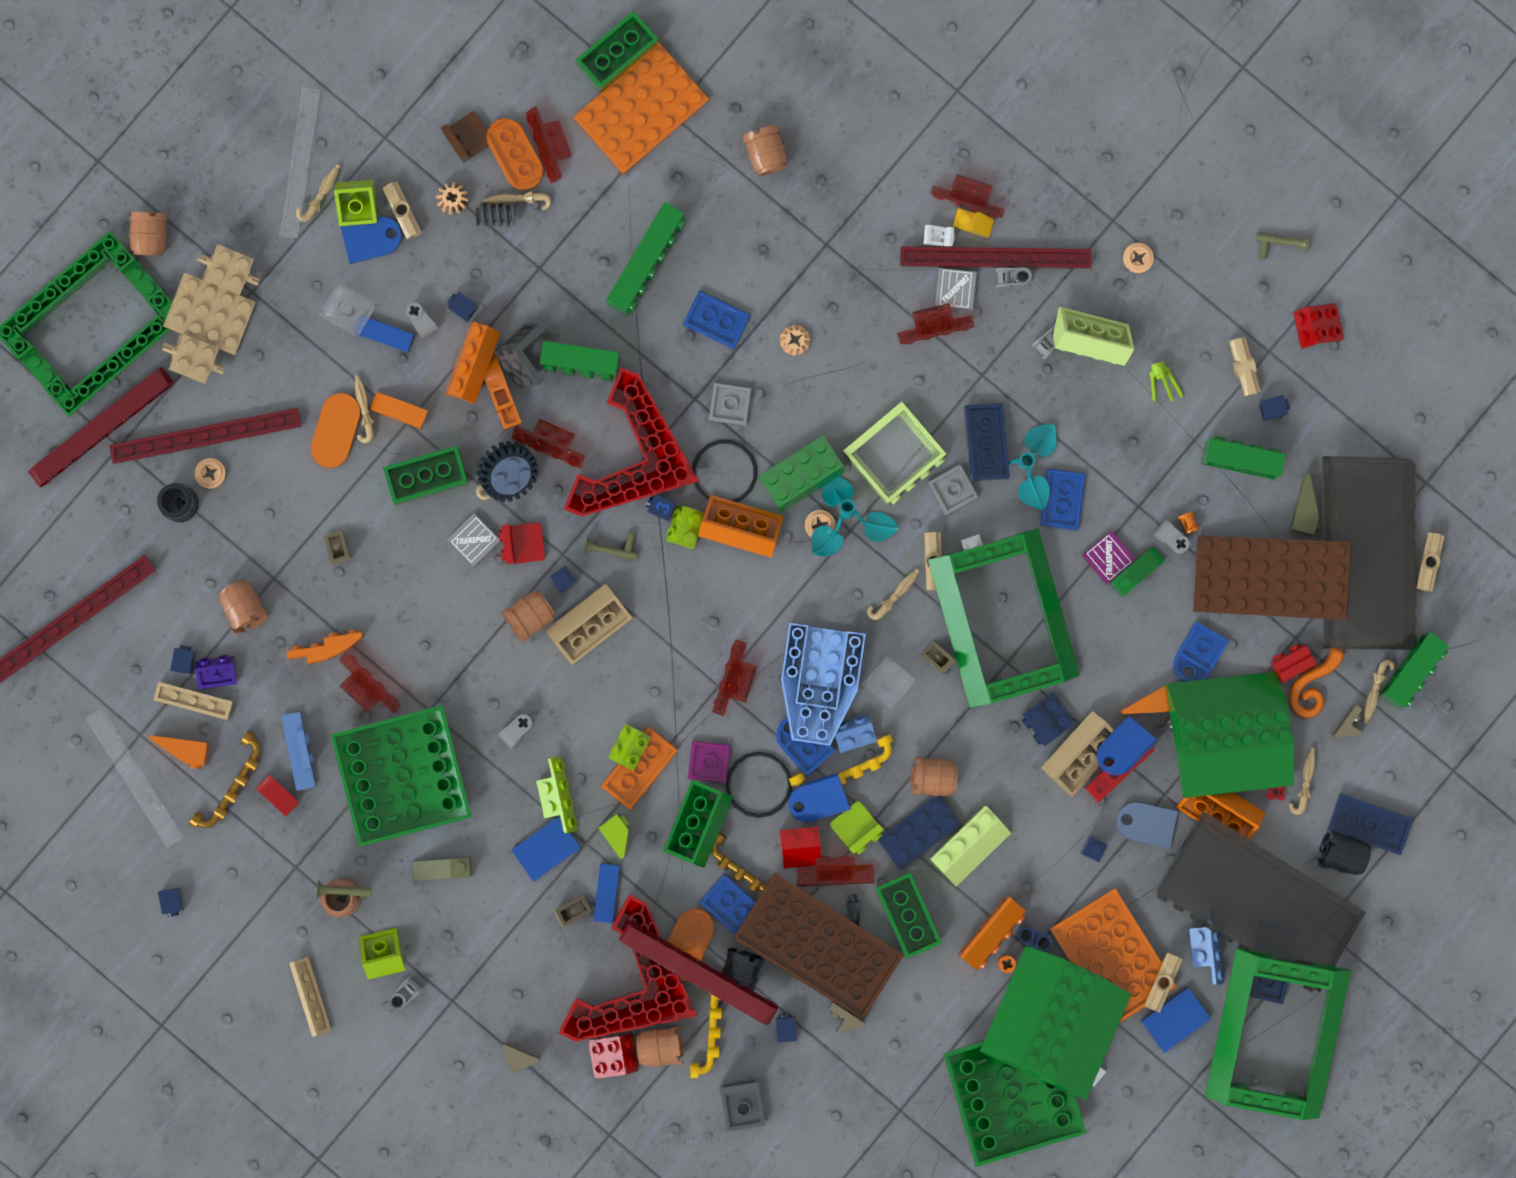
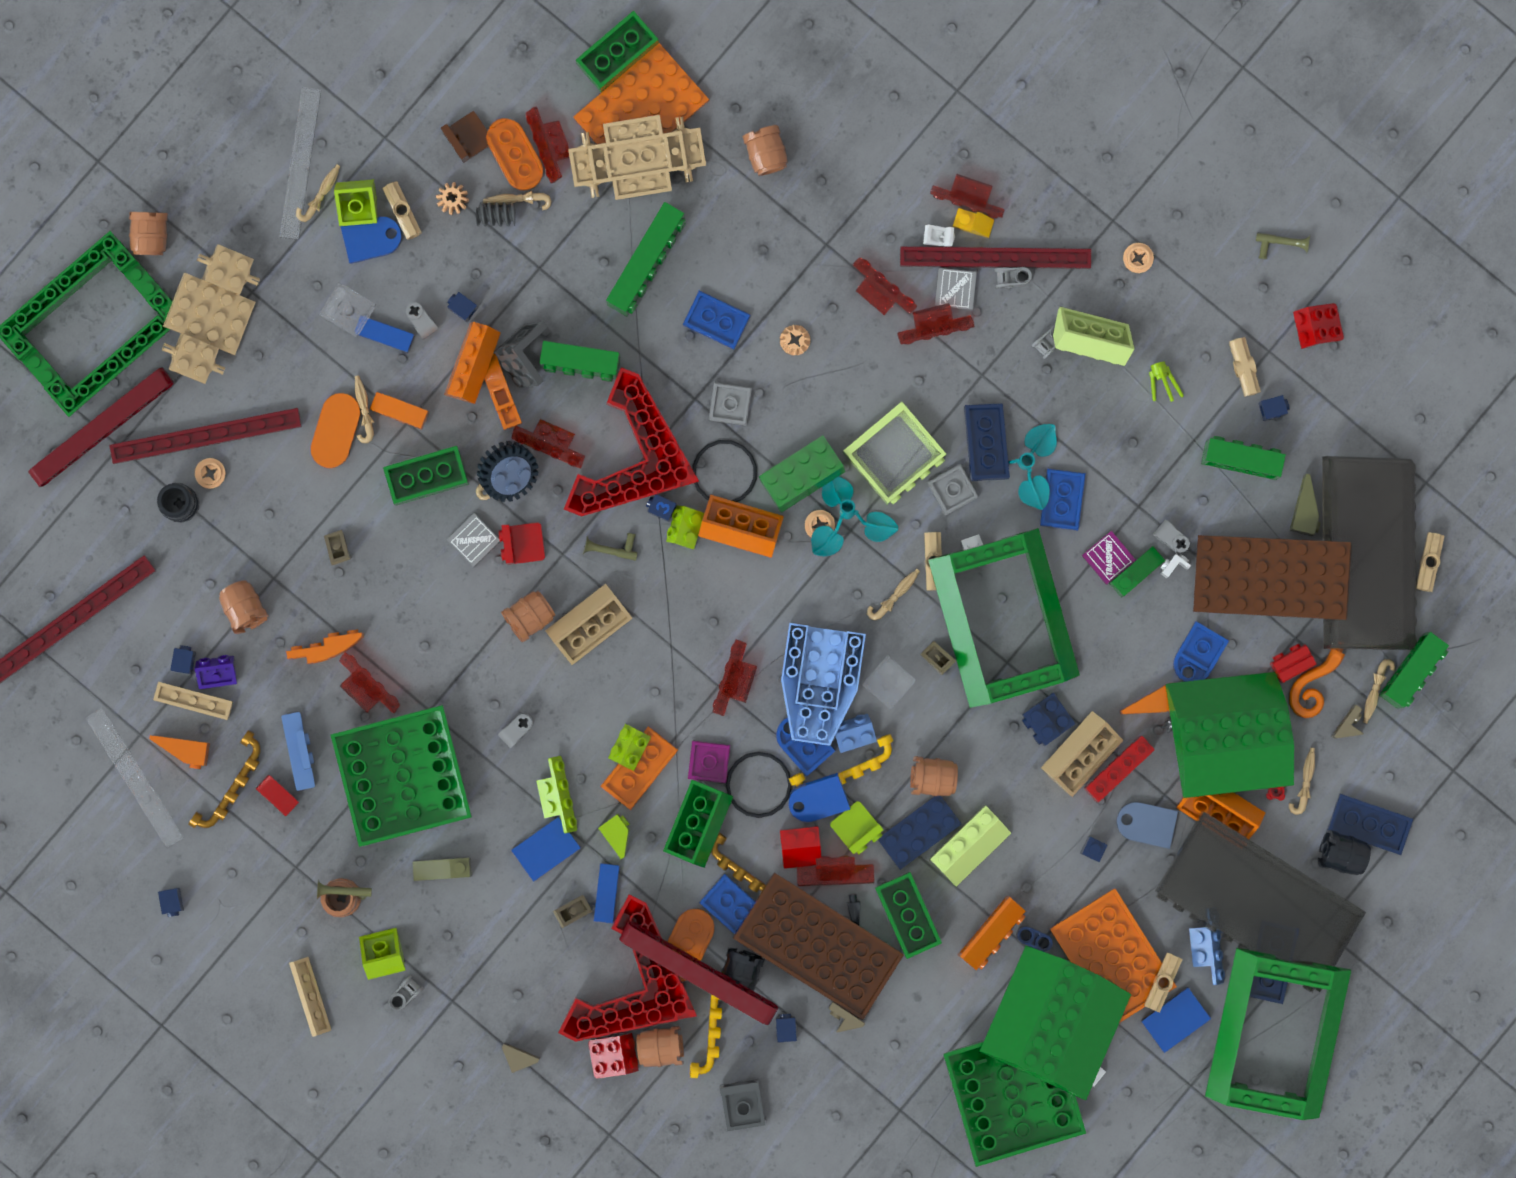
(563, 579): dark blue brick -> none
(637, 157): none -> tan piece
(880, 291): none -> clear red bracket
(1005, 958): orange bush -> none
(1125, 747): blue tile -> none
(1169, 565): none -> white bracket
(1188, 522): orange bush -> none

